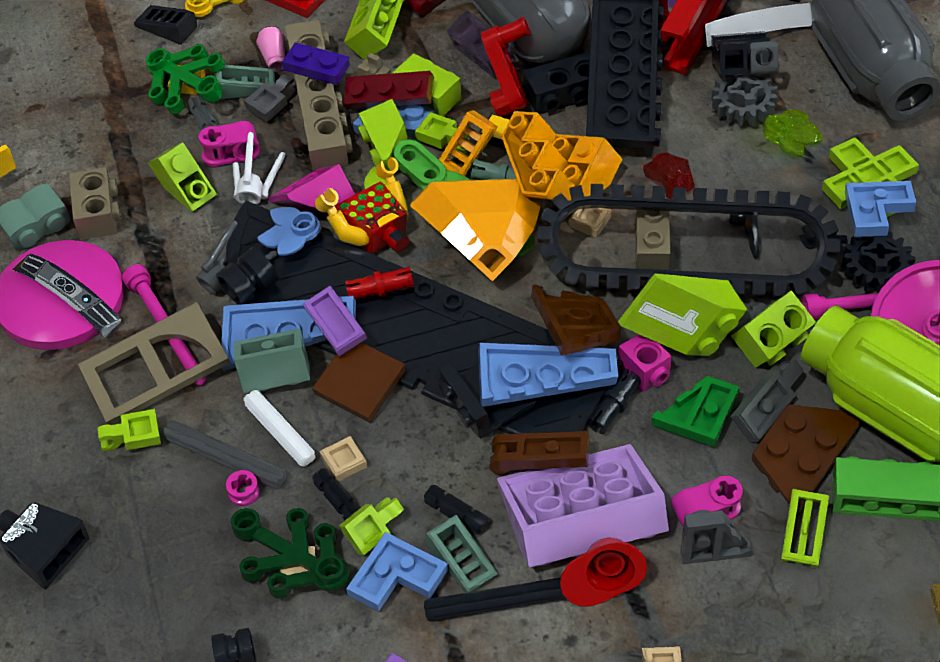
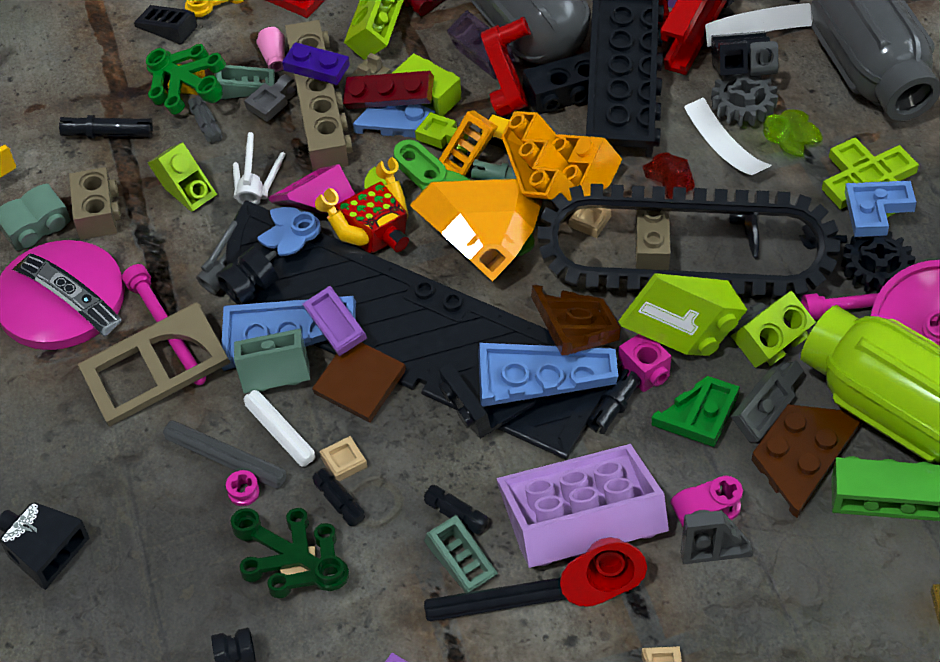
(105, 127): none -> black pin
(135, 430): lime plate -> none
(229, 142): dark pink piece -> none
(368, 524): lime plate -> none
(380, 283): red pin -> none
(383, 129): lime slope -> none
(395, 563): medium blue plate -> none
(539, 451): reddish brown plate -> none
(721, 140): none -> white sticker
(800, 558): lime tile -> none

